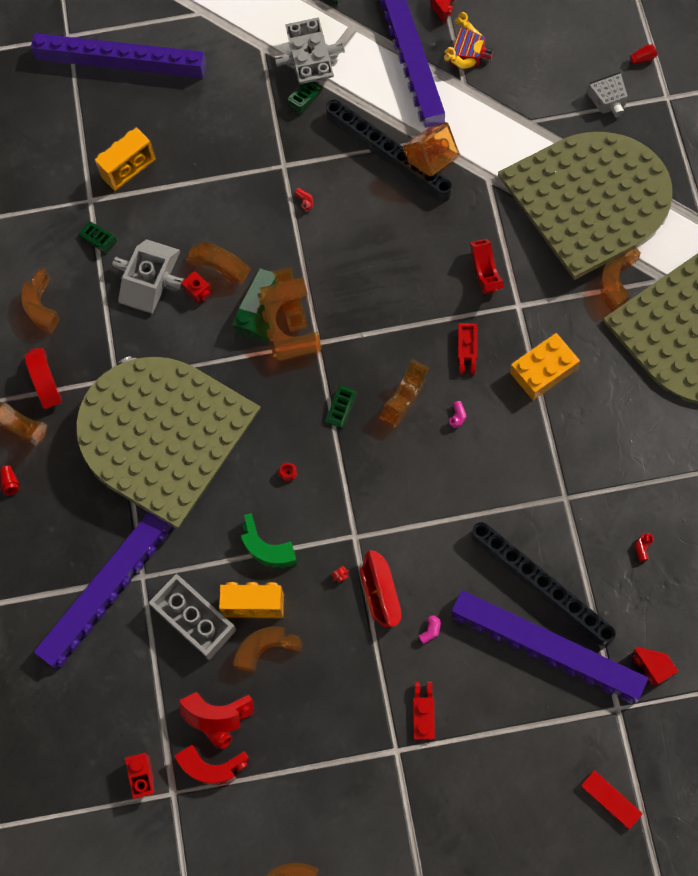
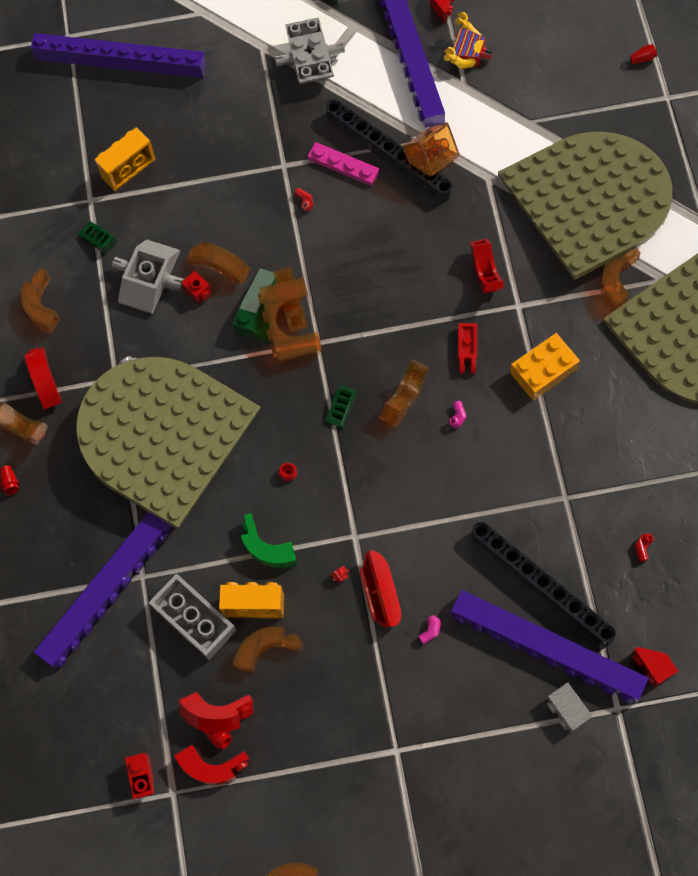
(301, 107): dark green slope -> none
(343, 164): none -> dark pink plate
(423, 714): red hinge -> none
(568, 708): none -> light grey brick
(609, 94): light grey torso -> none
(611, 800): red tile -> none

